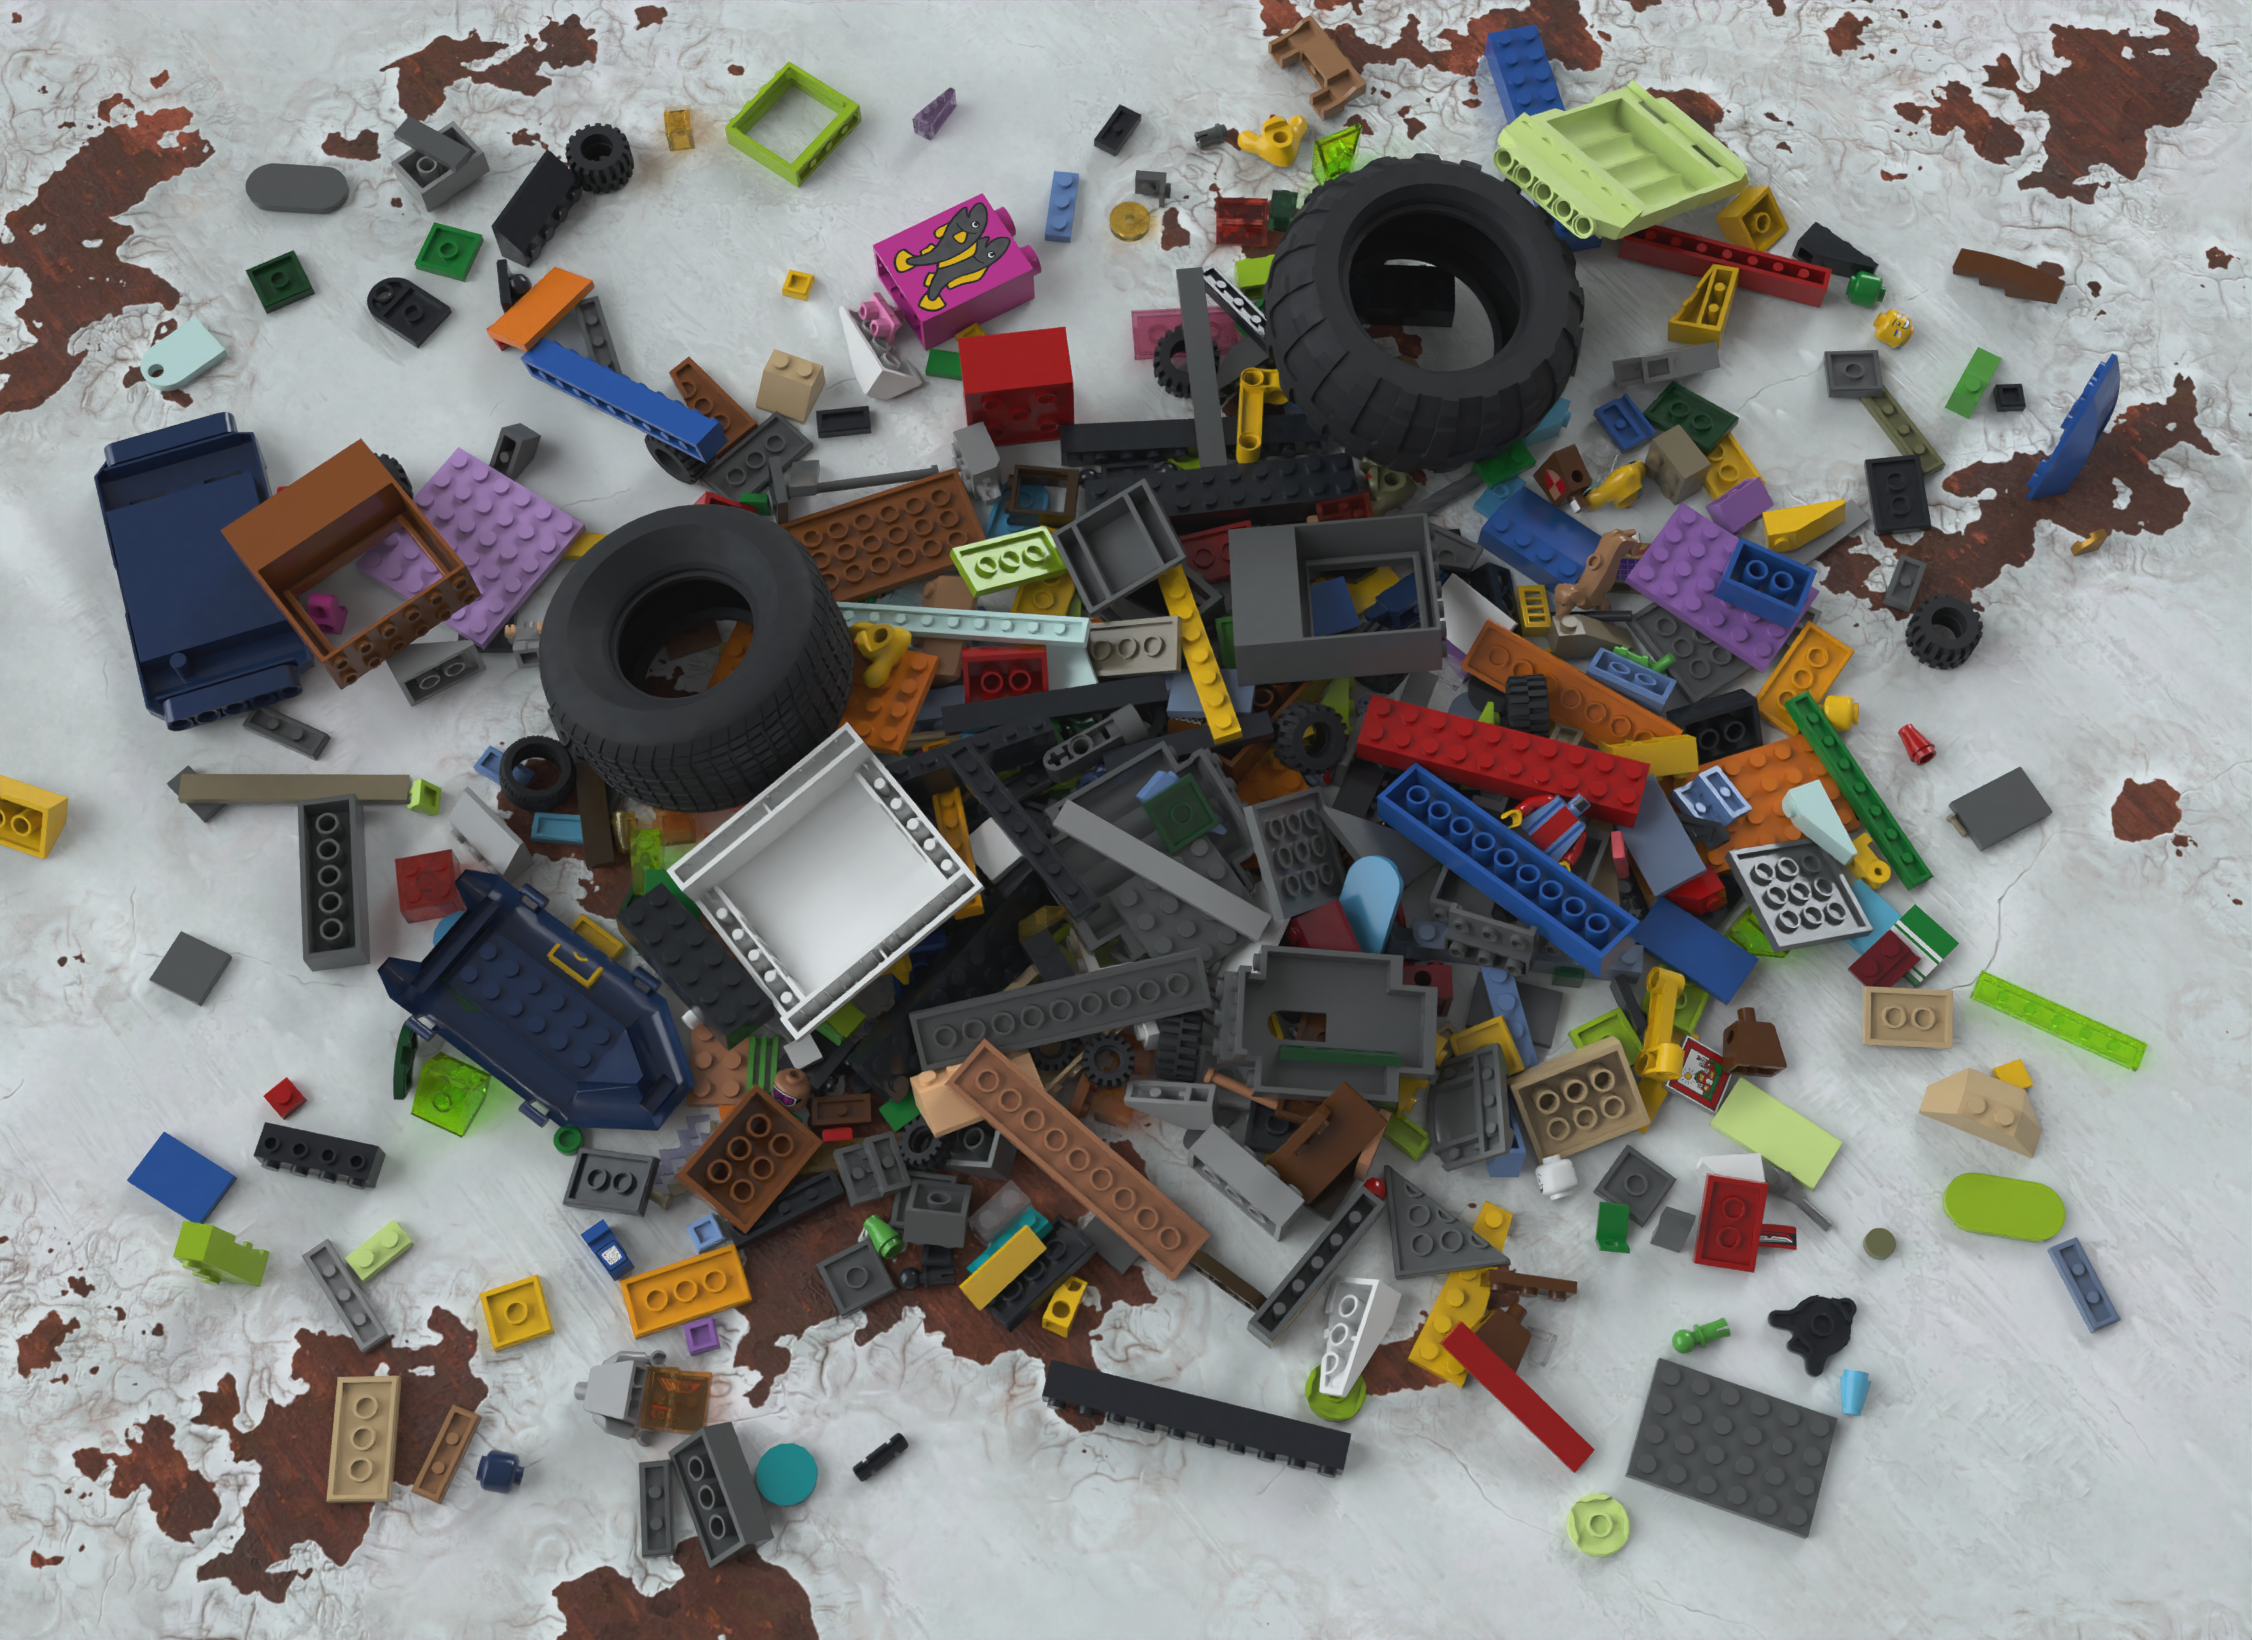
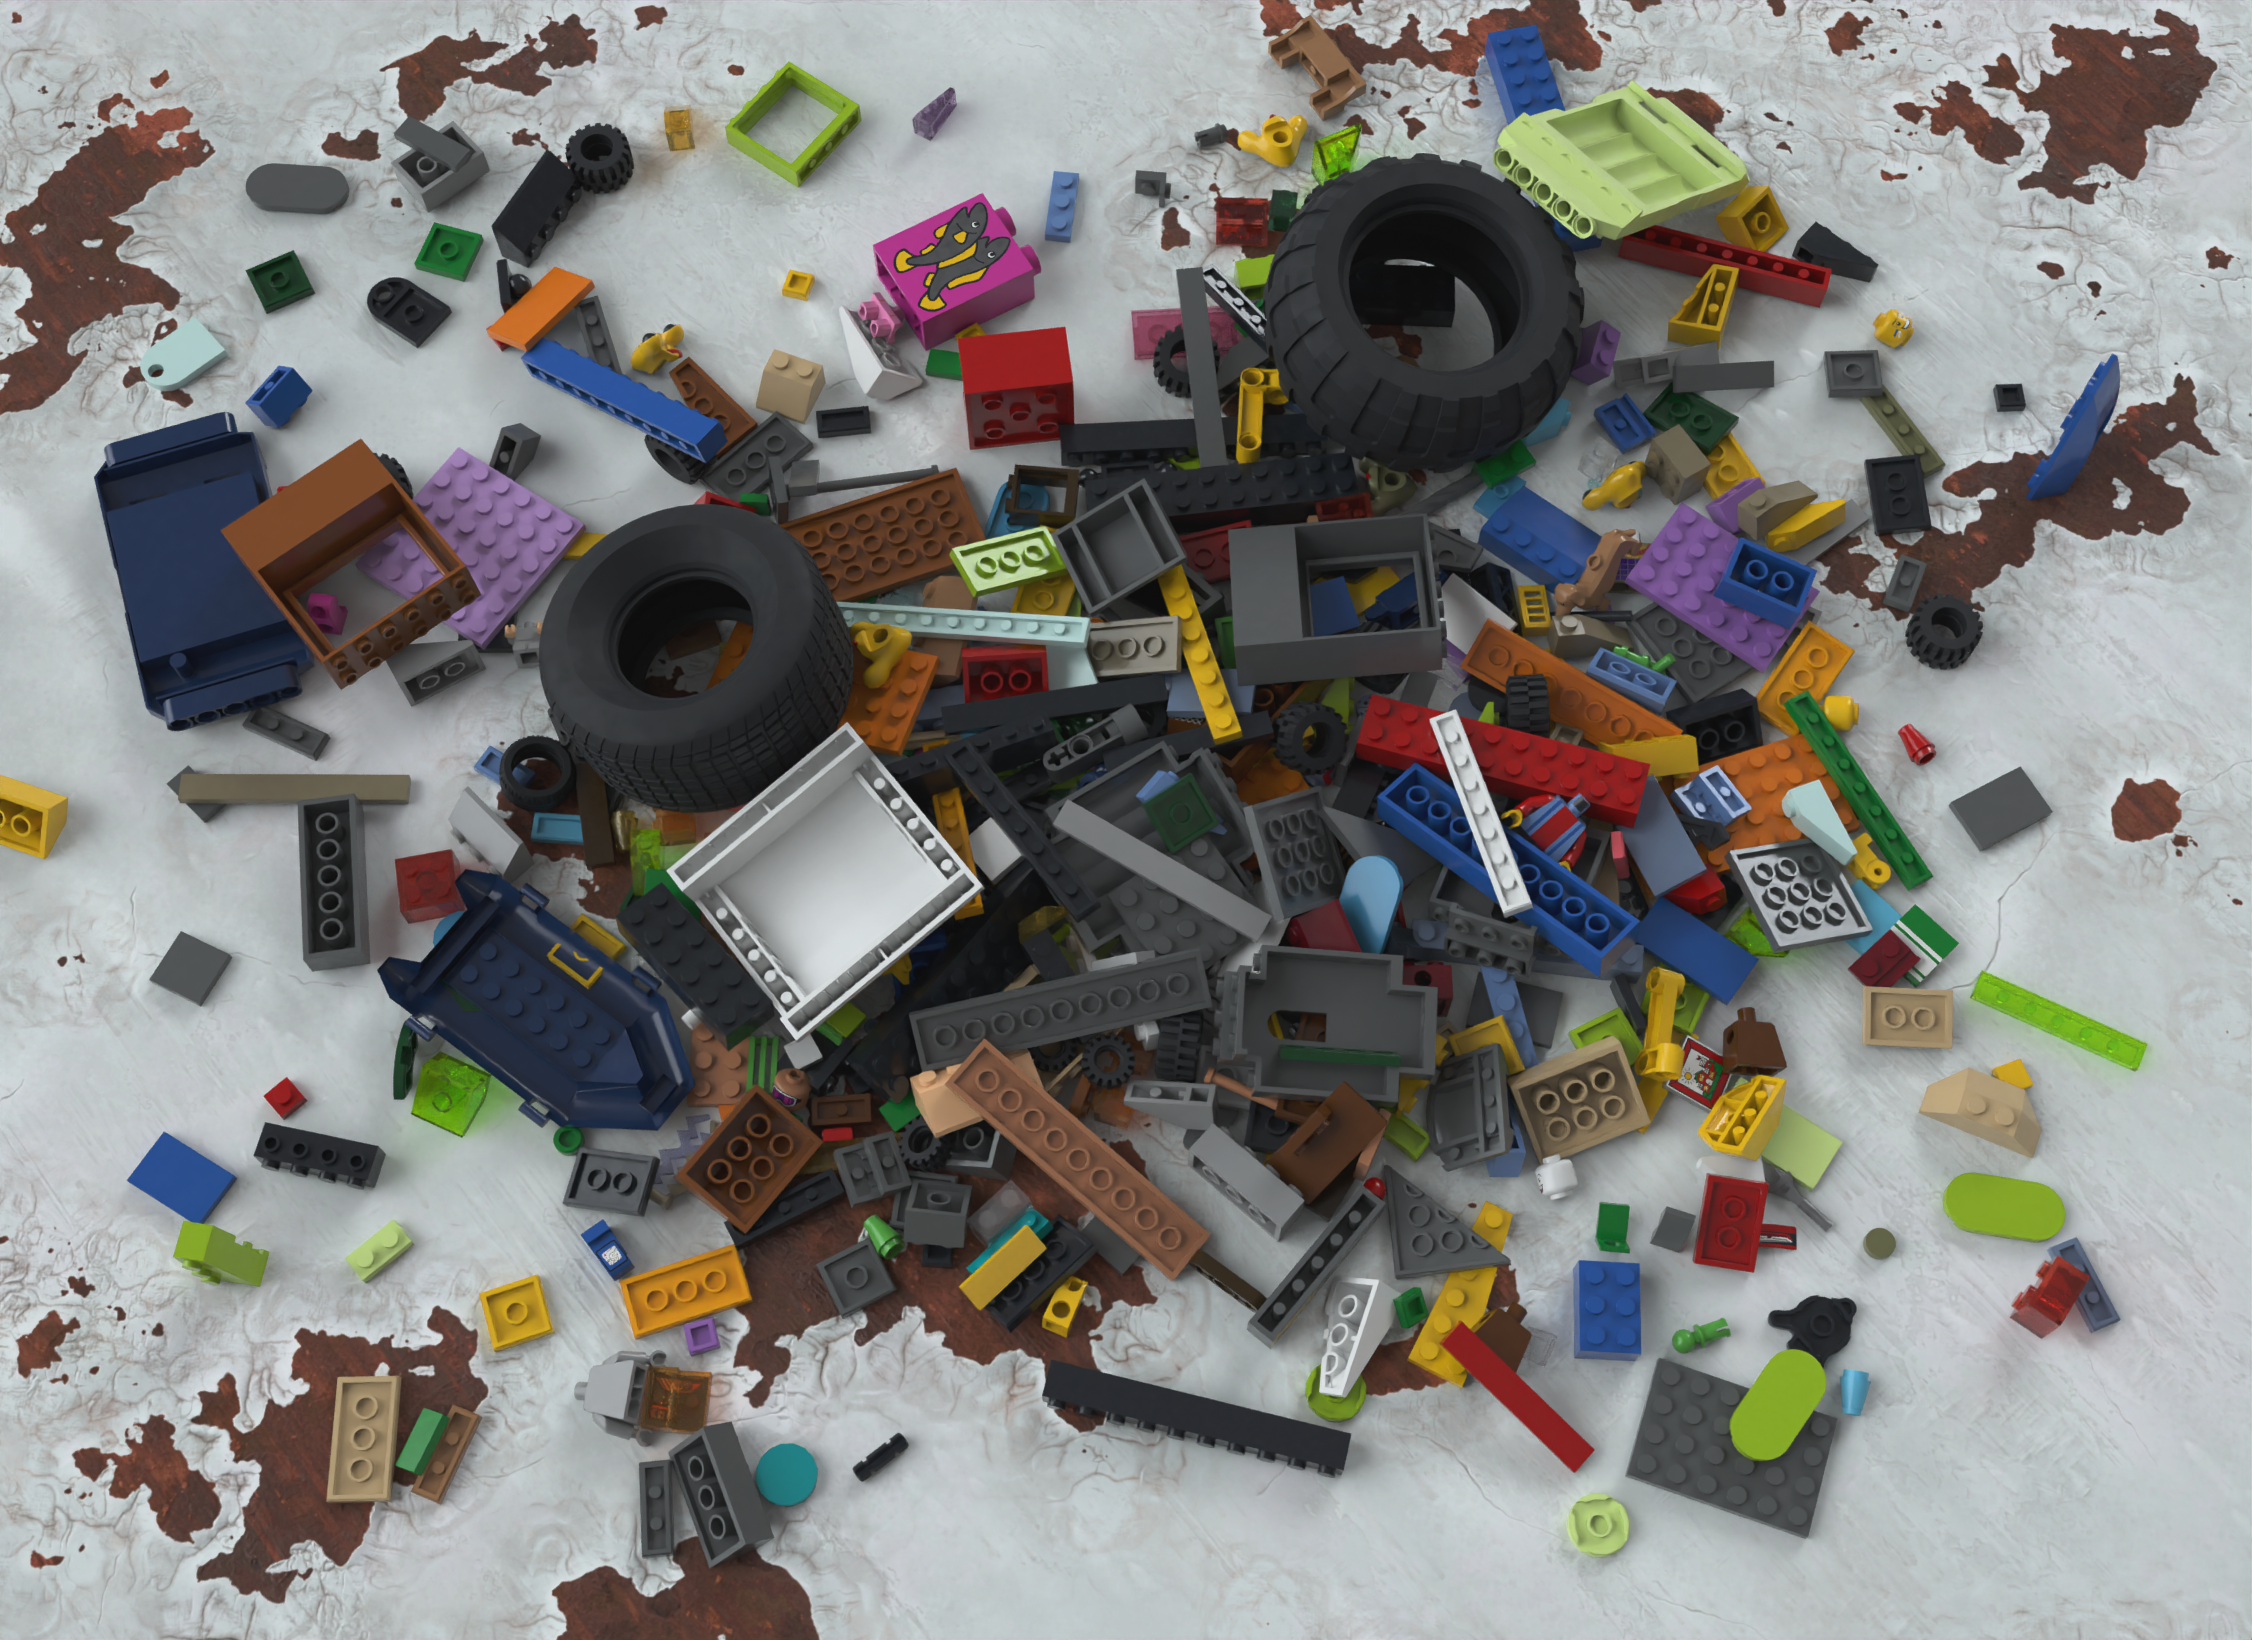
(279, 397): none -> blue brick
(346, 1296): light grey tile -> none
(422, 1441): none -> green tile
(425, 797): lime tile -> none
(499, 1471): dark blue head -> none
(657, 349): none -> yellow head
(706, 1233): light blue tile -> none
(911, 1278): black pin -> none
(978, 462): light grey hinge -> none
(1117, 130): black plate -> none
(1129, 231): clear yellow piece -> none
(1131, 958): none -> light grey tile
(1411, 1307): none -> green tile
(1481, 814): none -> white tile
(1528, 1285): reddish brown plate -> none
(1565, 478): reddish brown torso -> none
(1568, 976): clear green tile -> none
(1596, 352): none -> medium lavender brick
(1607, 1310): none -> blue brick
(1635, 1182): dark grey tile -> none
(1723, 376): none -> dark grey tile
(1745, 1118): none -> yellow wedge
(1772, 506): none -> dark tan slope
(1777, 1405): none -> lime tile
(1865, 289): green head -> none
(1956, 824): dark tan piece -> none
(1973, 382): bright green slope -> none
(2014, 277): reddish brown slope -> none
(2048, 1302): none -> clear red brick
(2092, 544): pearl gold tile -> none

